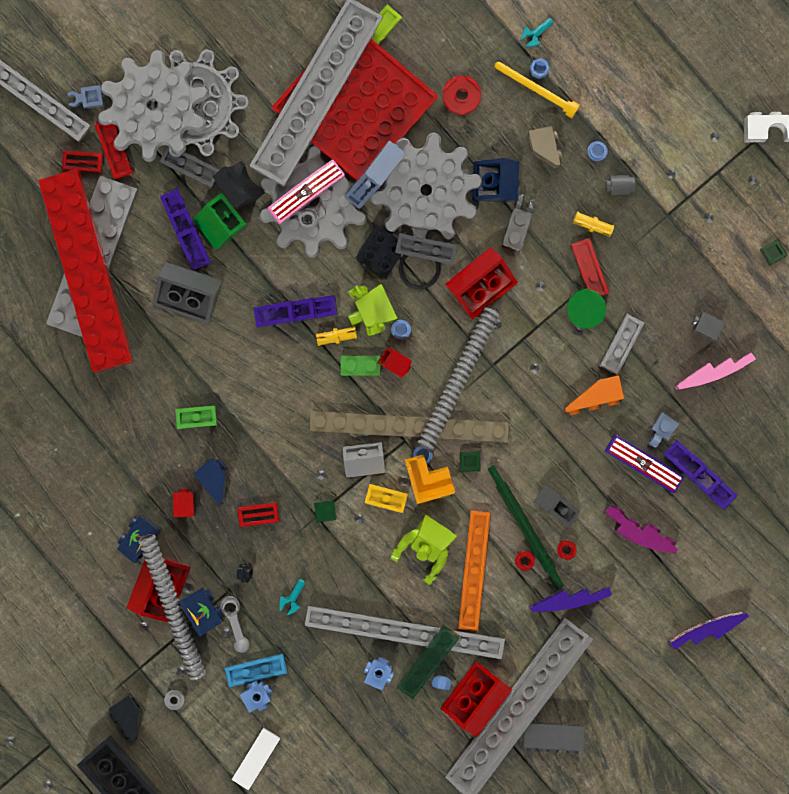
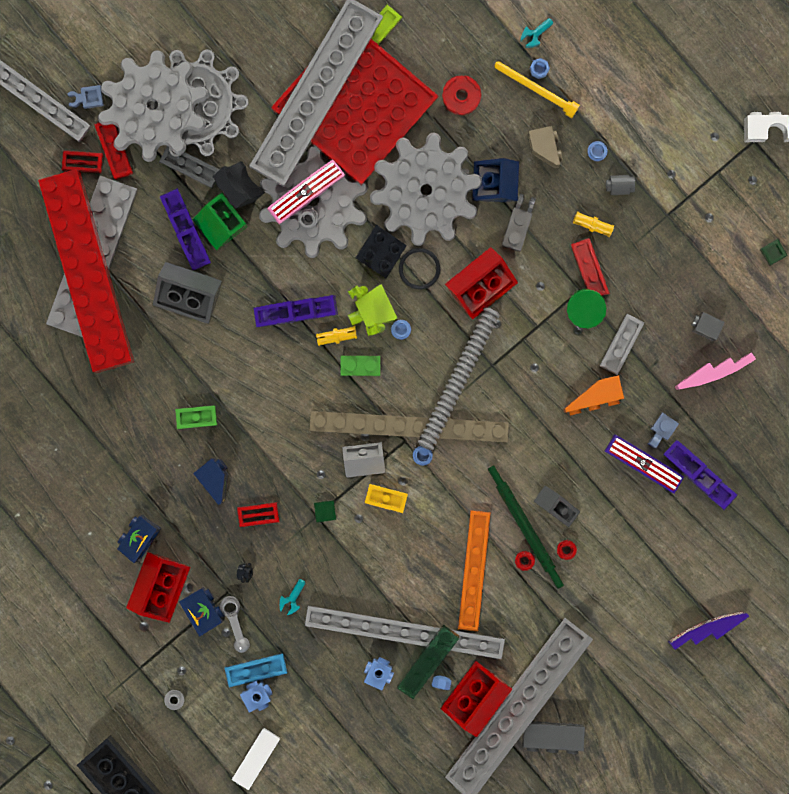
(128, 716): black slope -> none
(172, 607): light grey piece -> none
(184, 503): red brick -> none
(375, 174): sand blue arch -> none
(395, 362): red brick -> none
(426, 249): dark grey plate -> none
(428, 484): light orange panel -> none
(430, 543): lime torso -> none
(470, 461): dark green tile -> none
(562, 601): dark purple slope -> none
(646, 536): magenta slope -> none

